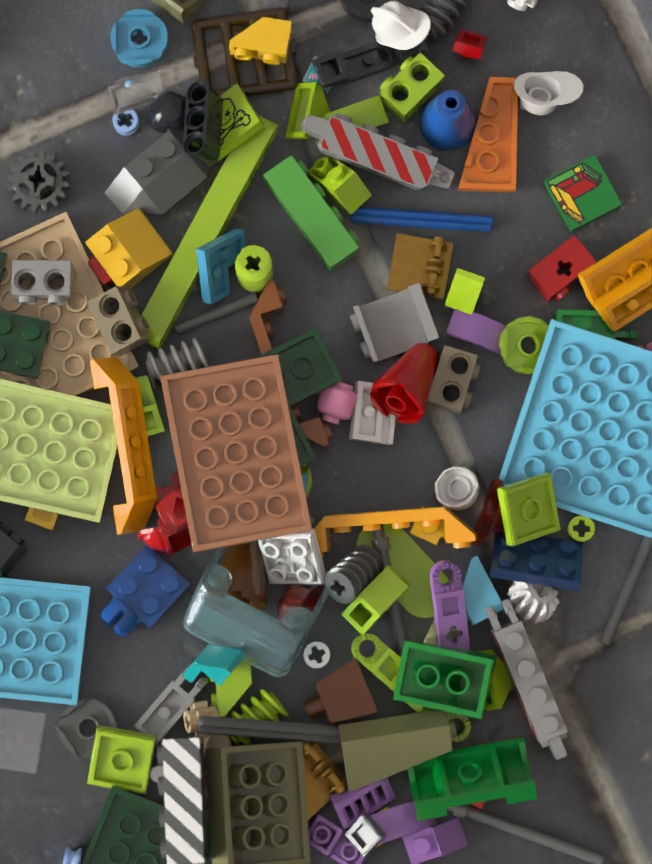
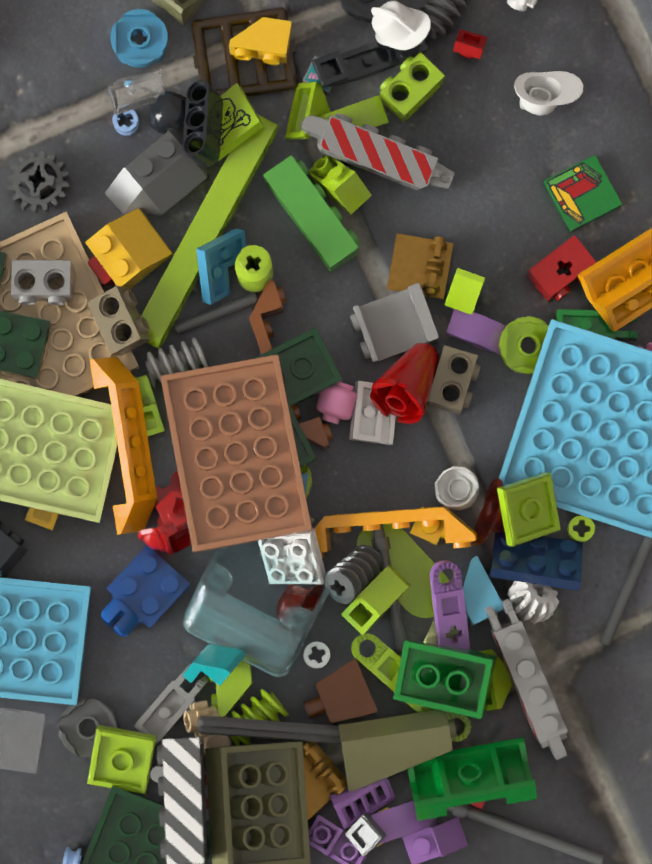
(247, 574): reddish brown cone -> none
(422, 219): blue axle -> none
(448, 121): blue cone -> none
(493, 149): orange wing -> none

